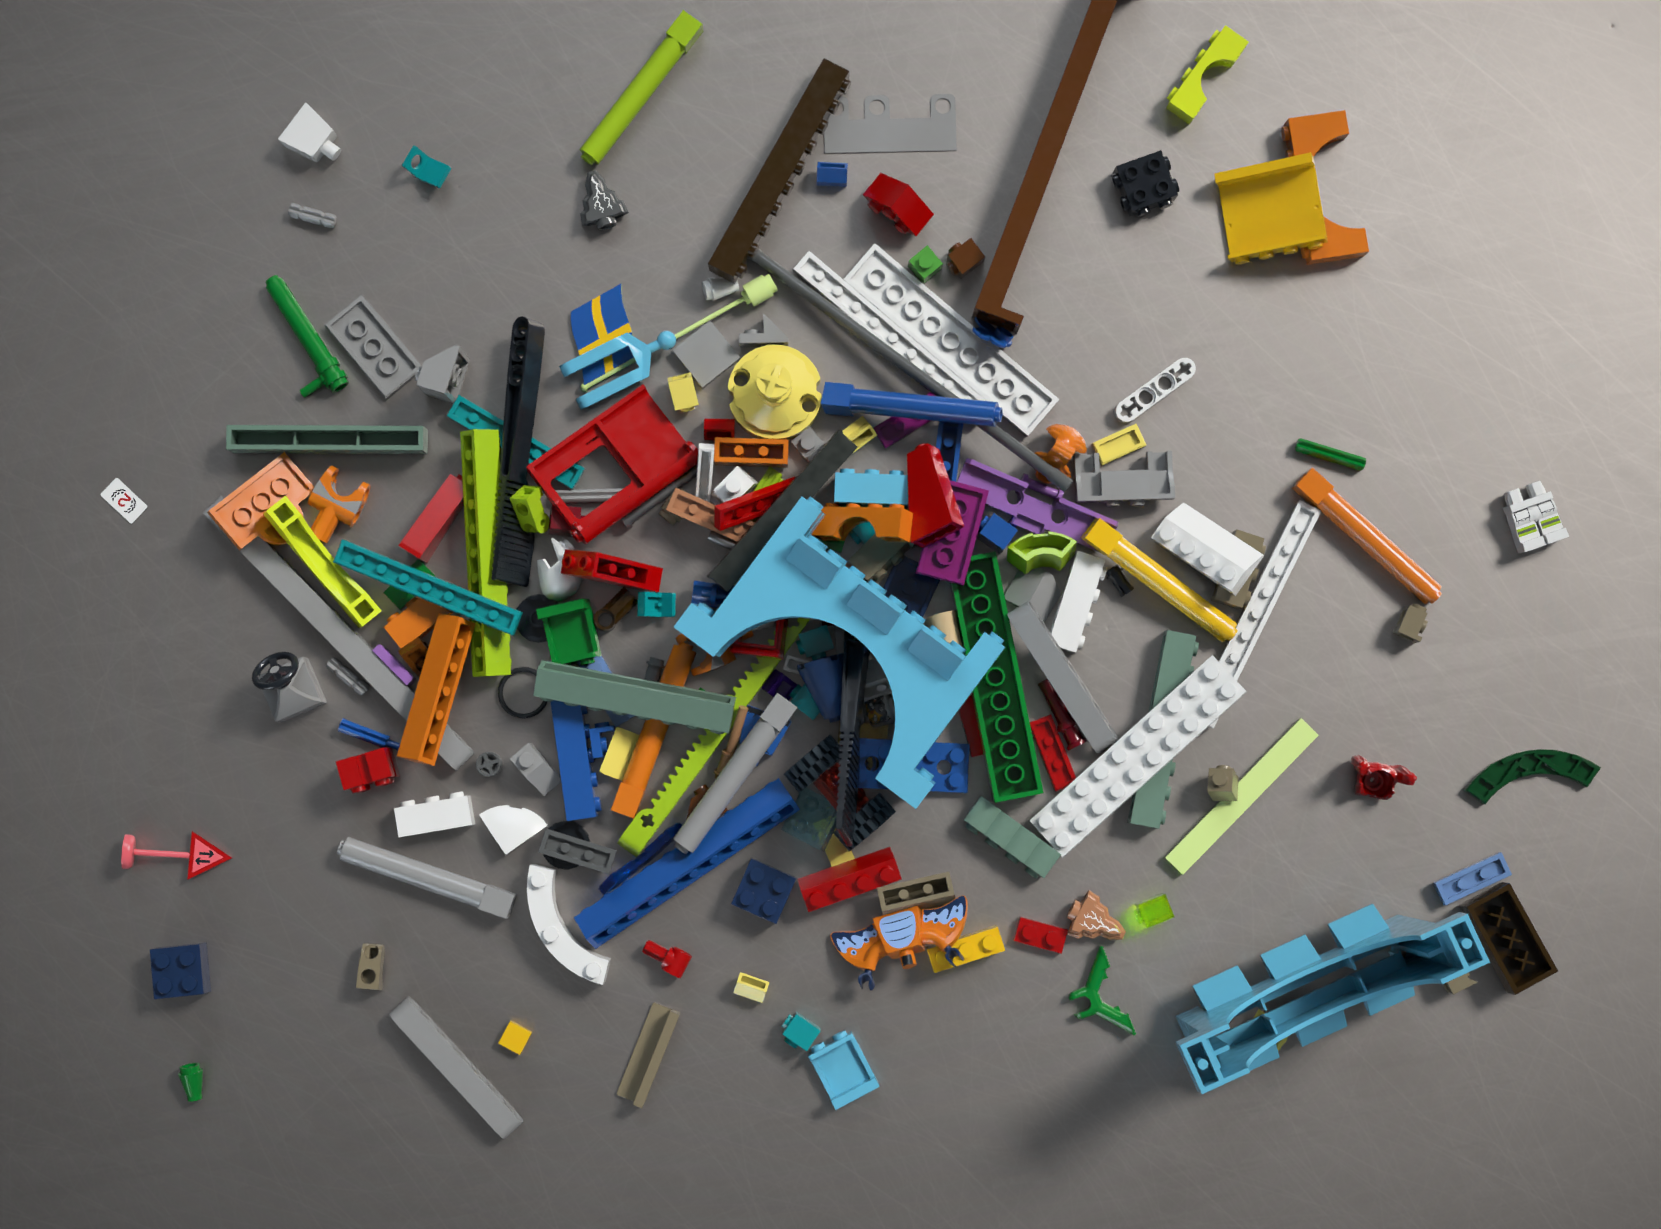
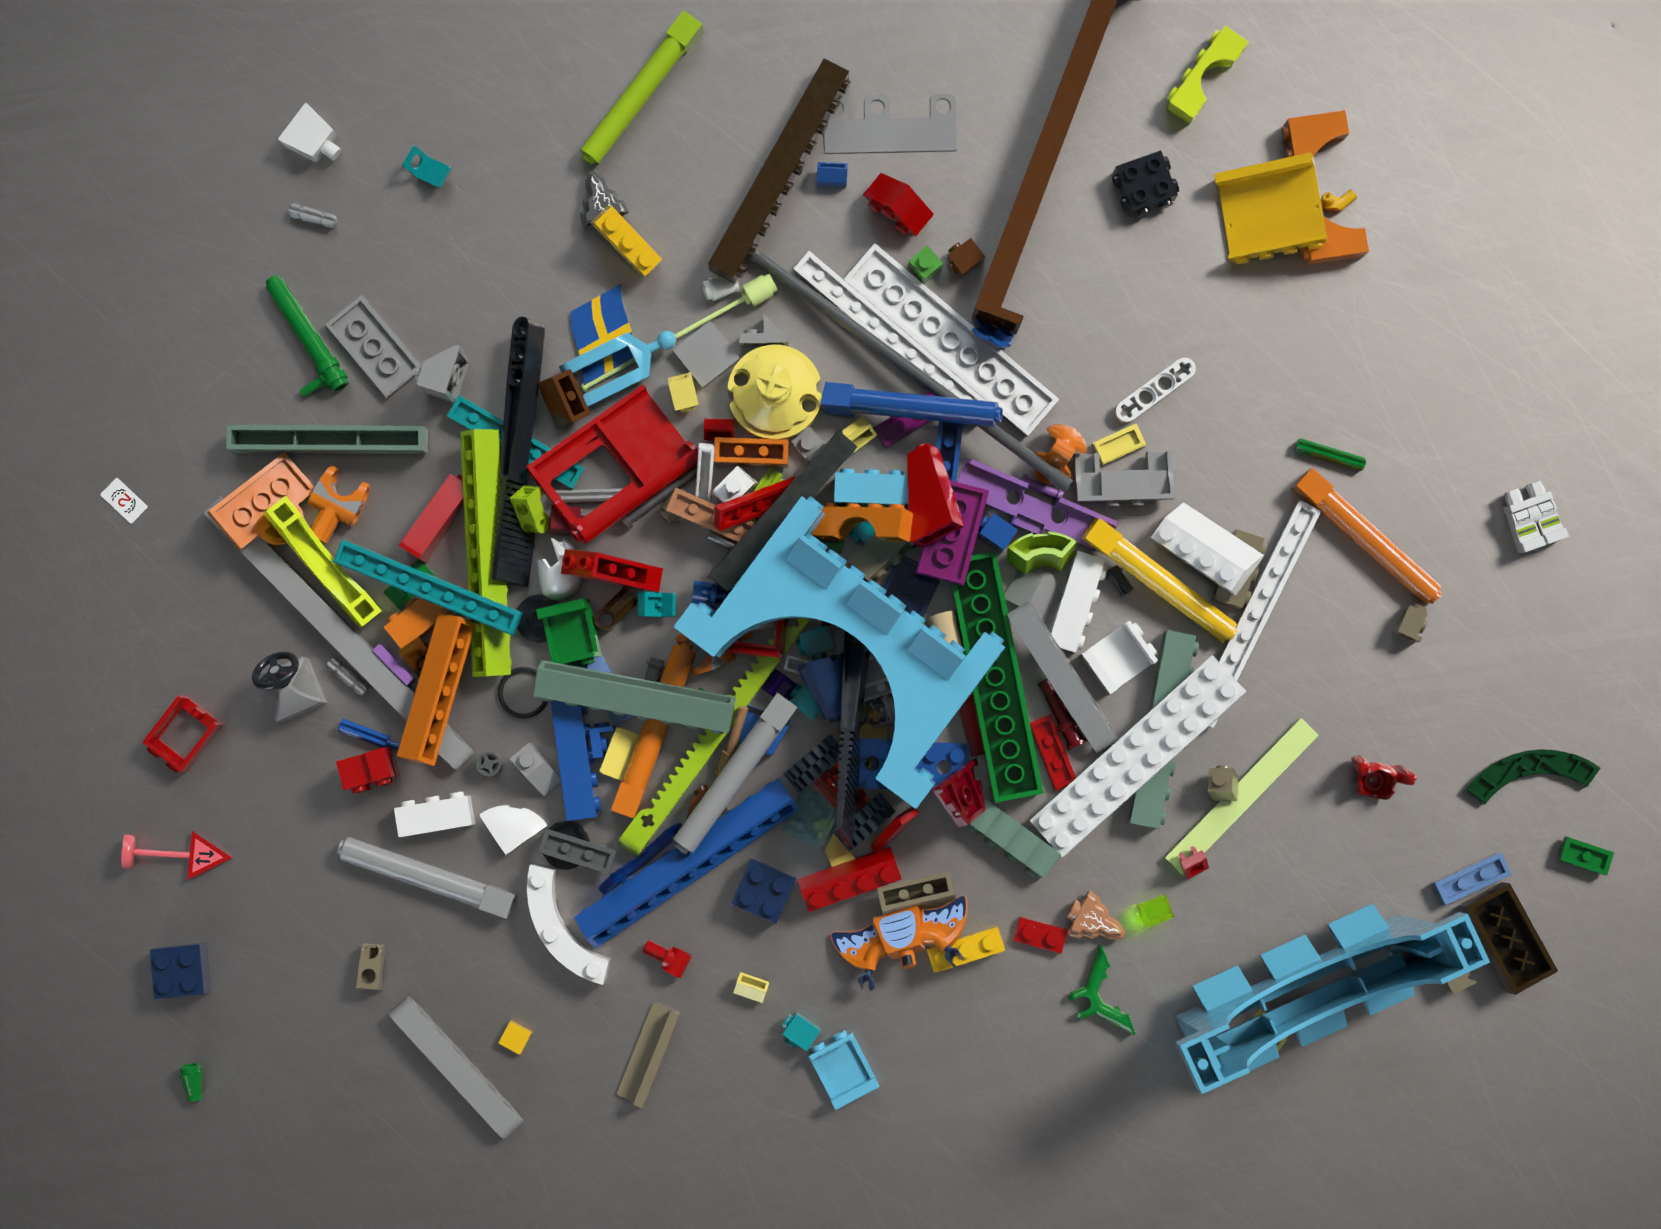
(158, 748): none -> red window
(563, 398): none -> reddish brown brick
(626, 240): none -> yellow brick
(894, 829): none -> red tile
(961, 794): none -> dark red wing
(1119, 657): none -> white panel
(1194, 864): none -> red tile
(1336, 203): none -> yellow arm
(1585, 856): none -> green plate

